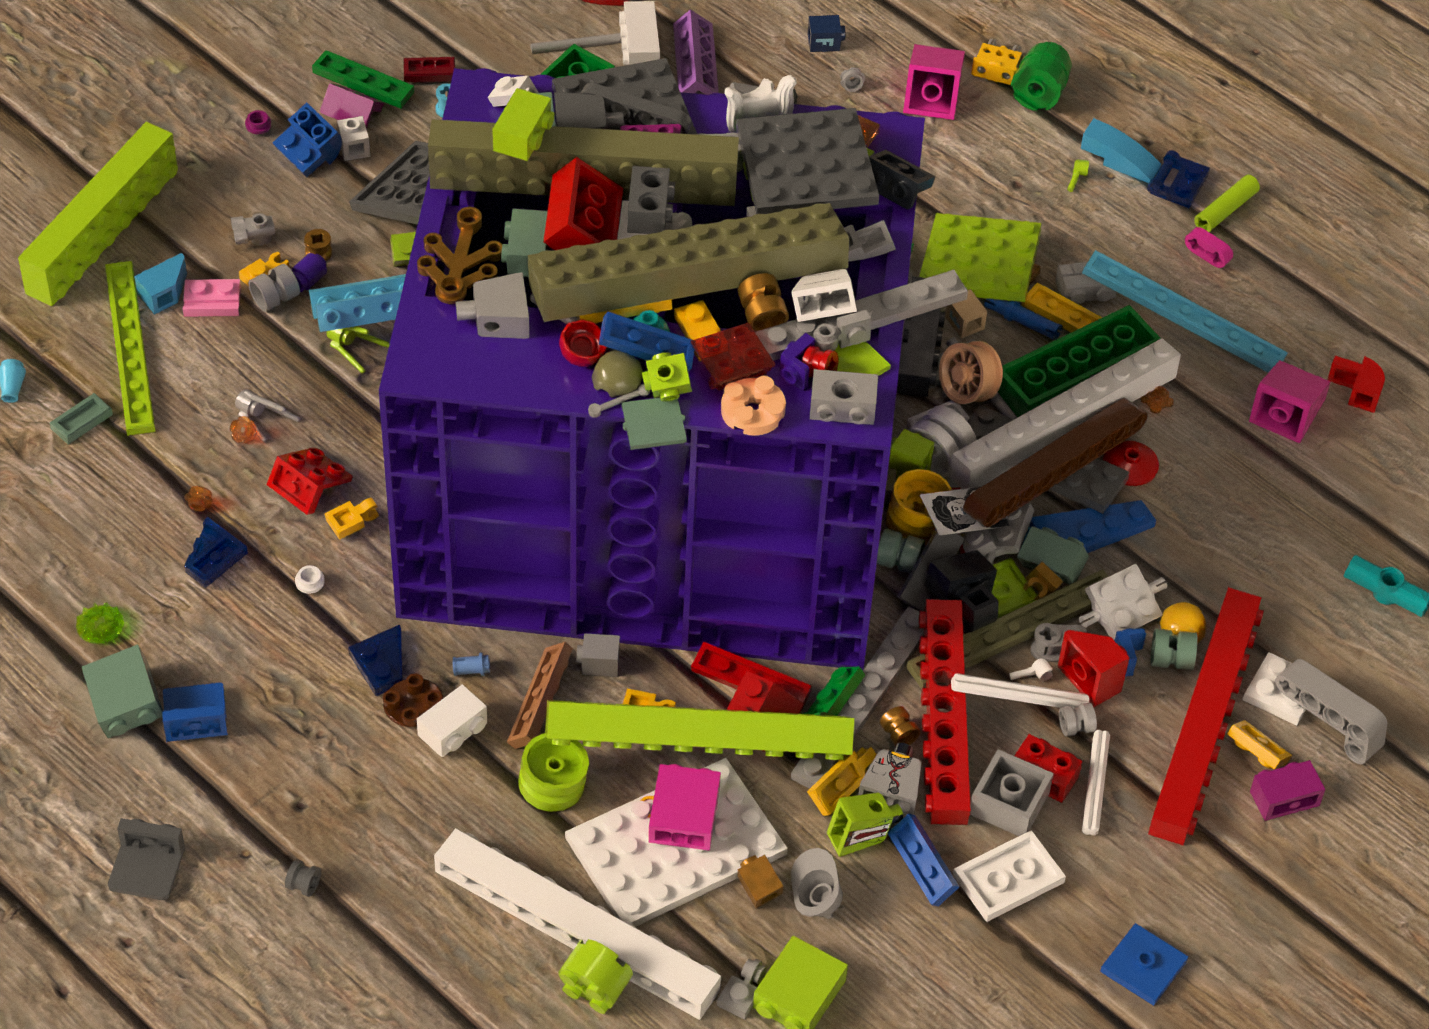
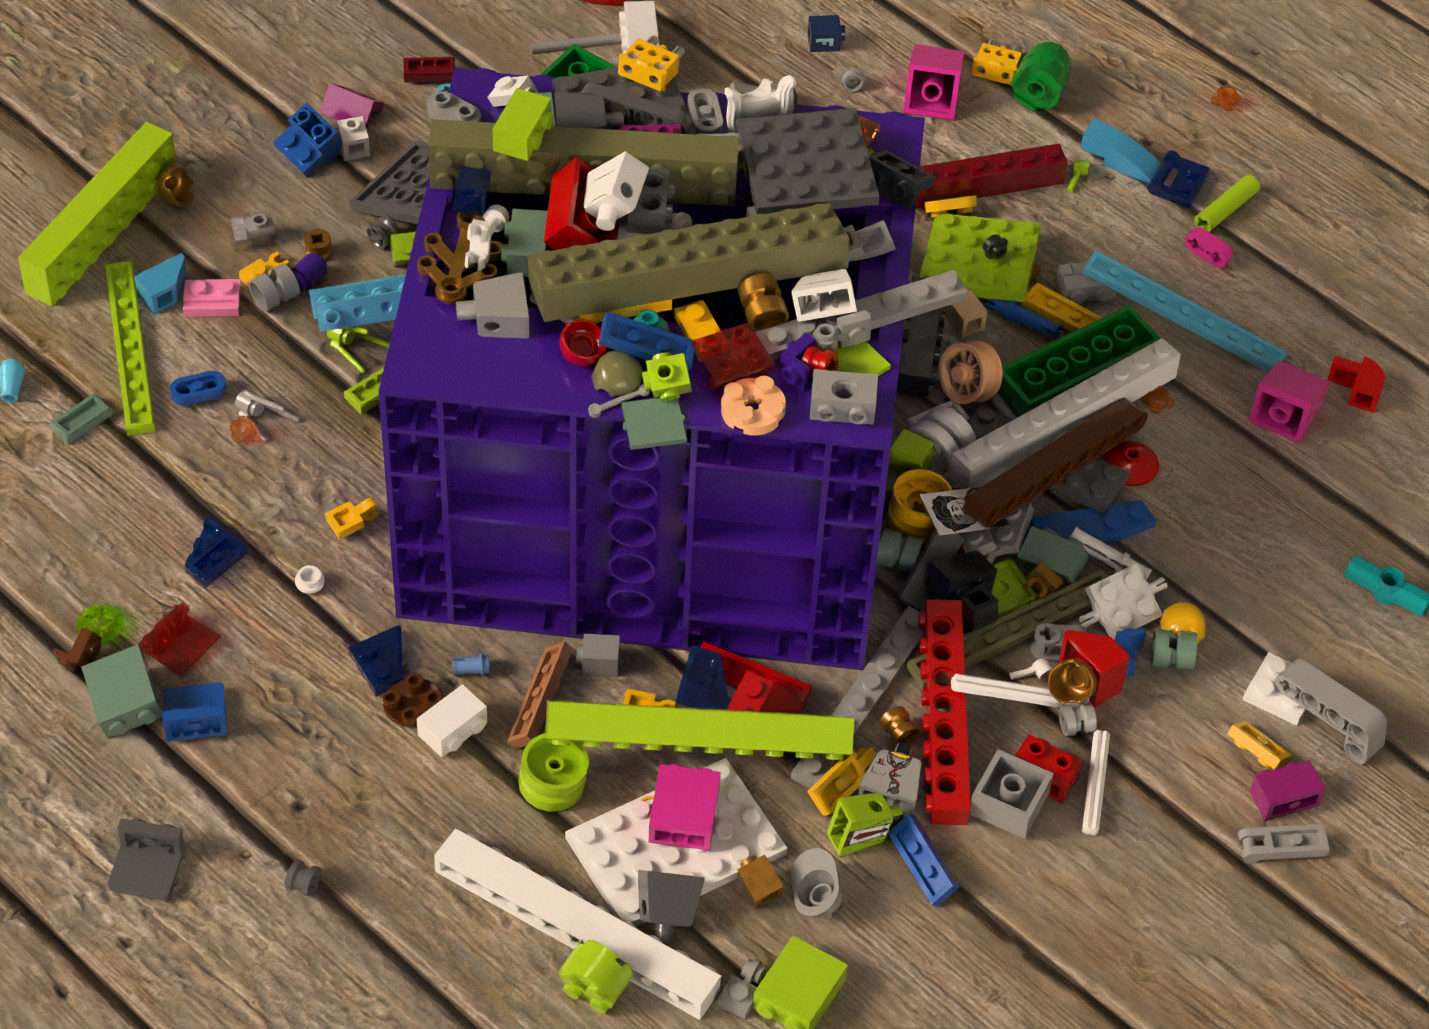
(83, 651): none -> reddish brown bracket
(175, 186): none -> pearl gold hair
(178, 640): none -> clear red hinge
(198, 388): none -> blue plate
(199, 498): clear orange plate -> none
(258, 122): magenta plate -> none
(304, 475): red bracket -> none
(363, 79): green plate -> none
(365, 393): none -> lime plate
(381, 232): none -> dark grey wheel
(447, 106): none -> light grey plate
(472, 190): none -> clear blue brick
(480, 235): none -> white bar
(614, 189): none -> white torso
(649, 63): none -> yellow piece
(668, 901): none -> dark grey torso
(691, 54): medium lavender fence -> none
(703, 681): none -> clear blue wing
(705, 111): none -> light grey plate
(837, 691): green plate -> none
(962, 204): none -> yellow plate
(995, 247): none -> pearl dark grey plate
(996, 174): none -> dark red brick
(1009, 875): white plate -> none
(1072, 681): none -> pearl gold hair
(1108, 554): none -> white pin
(1144, 964): blue plate -> none
(1205, 717): red brick -> none
(1226, 98): none -> clear orange plate
(1283, 842): none -> light grey plate

